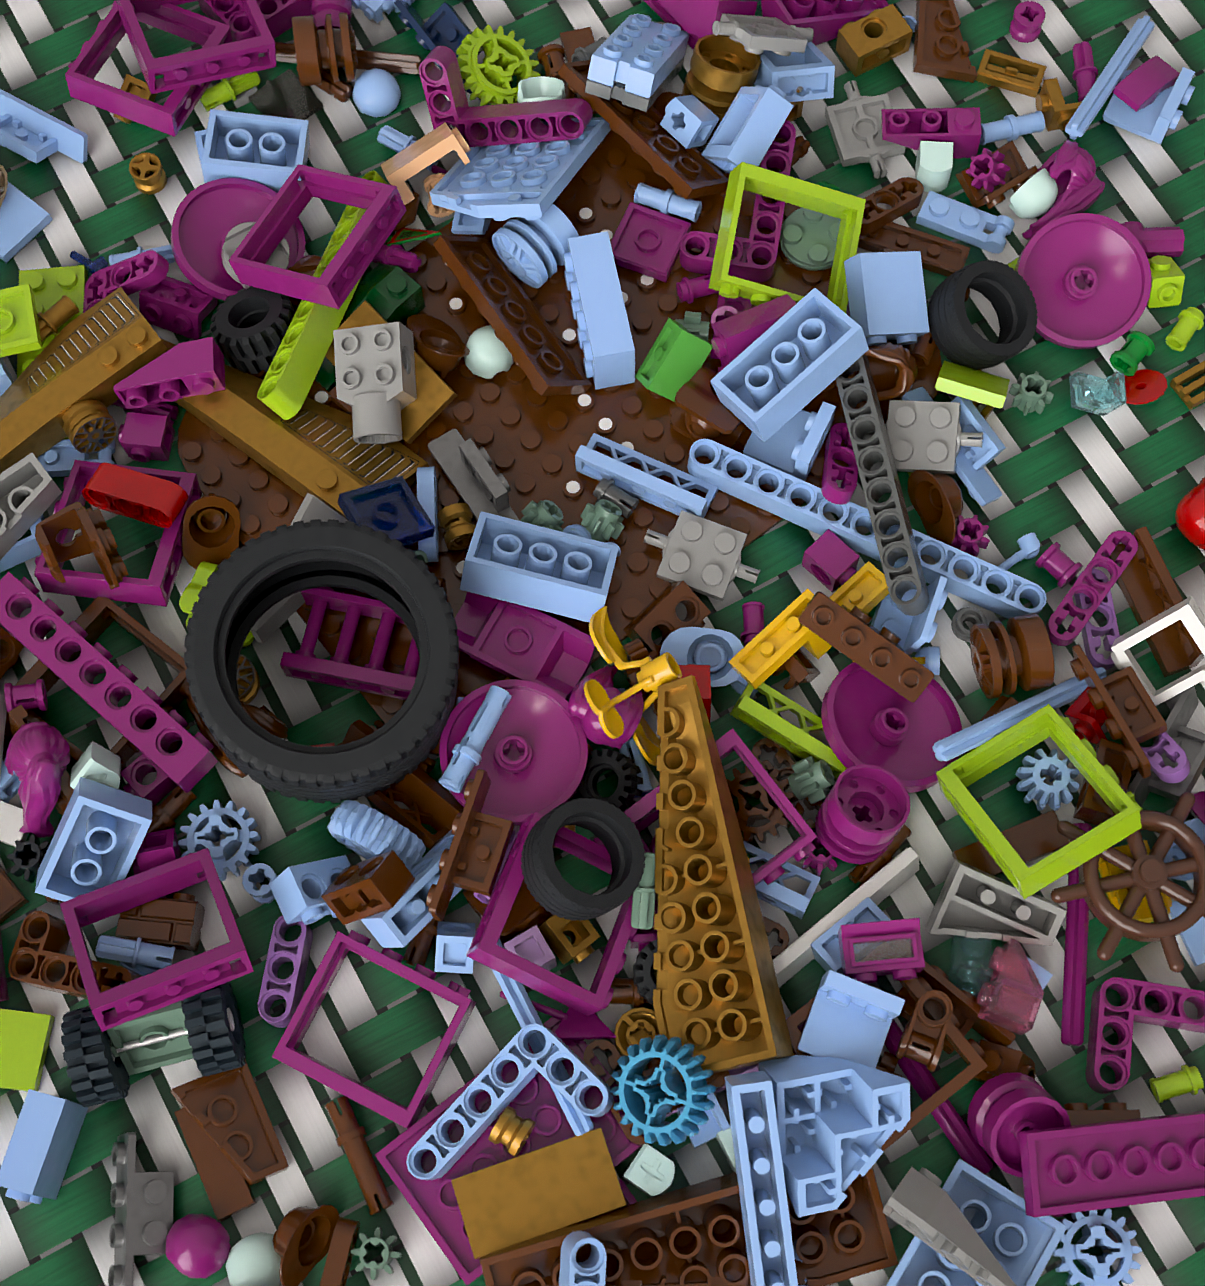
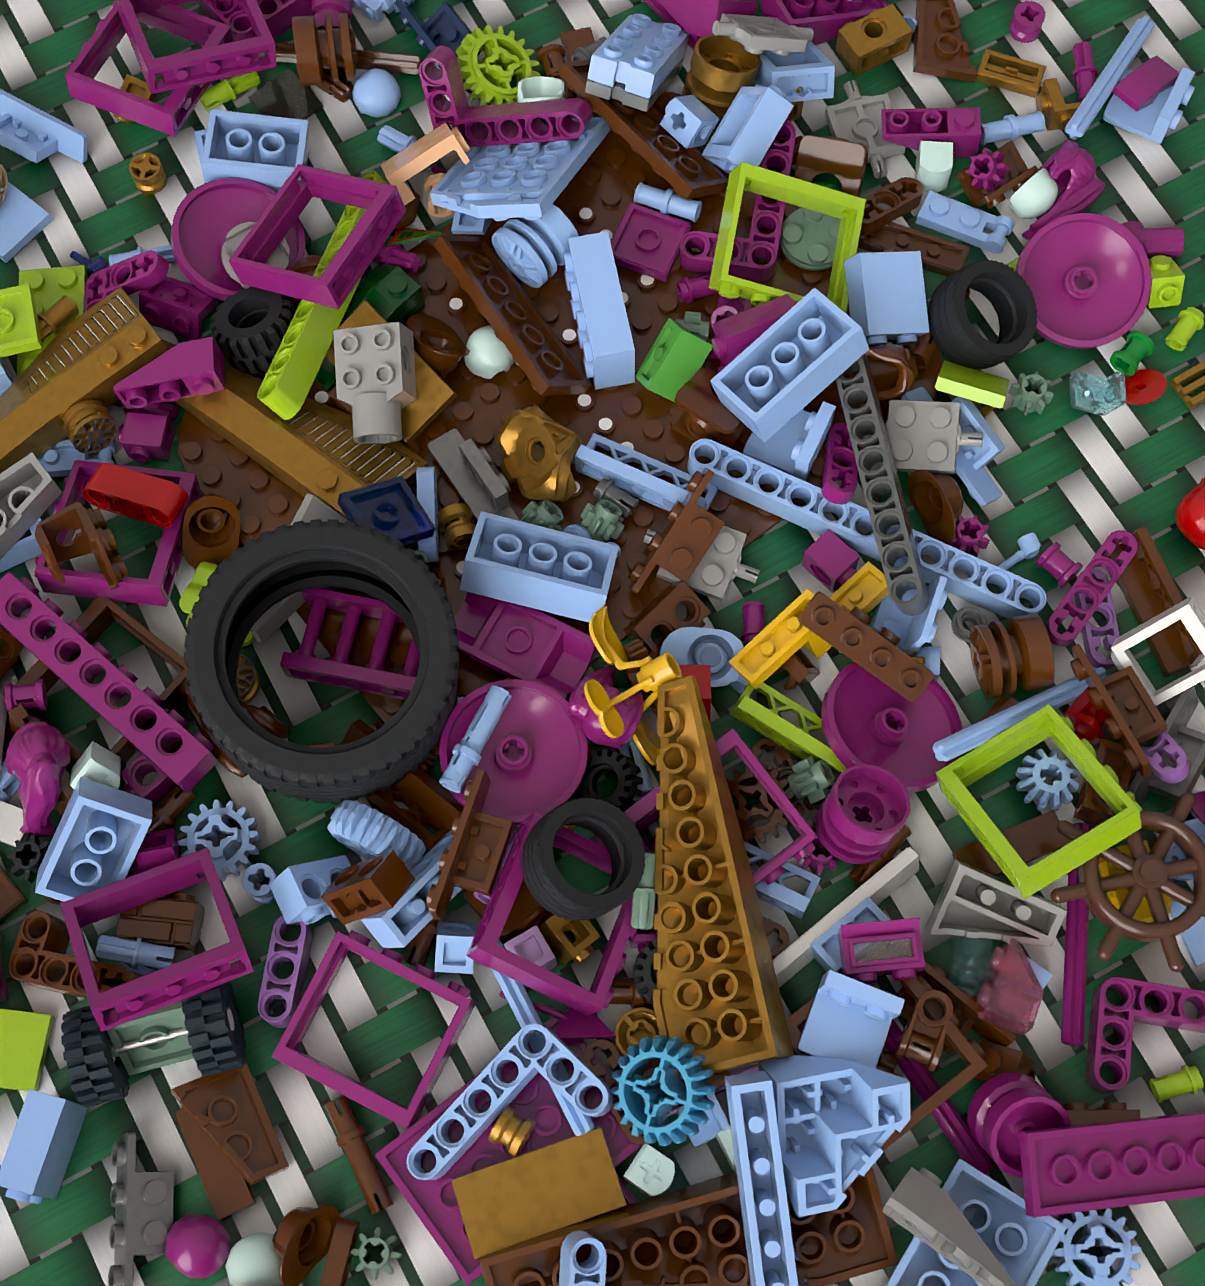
(538, 471): none -> pearl gold piece
(684, 539): none -> reddish brown bracket
(832, 155): none -> reddish brown piece

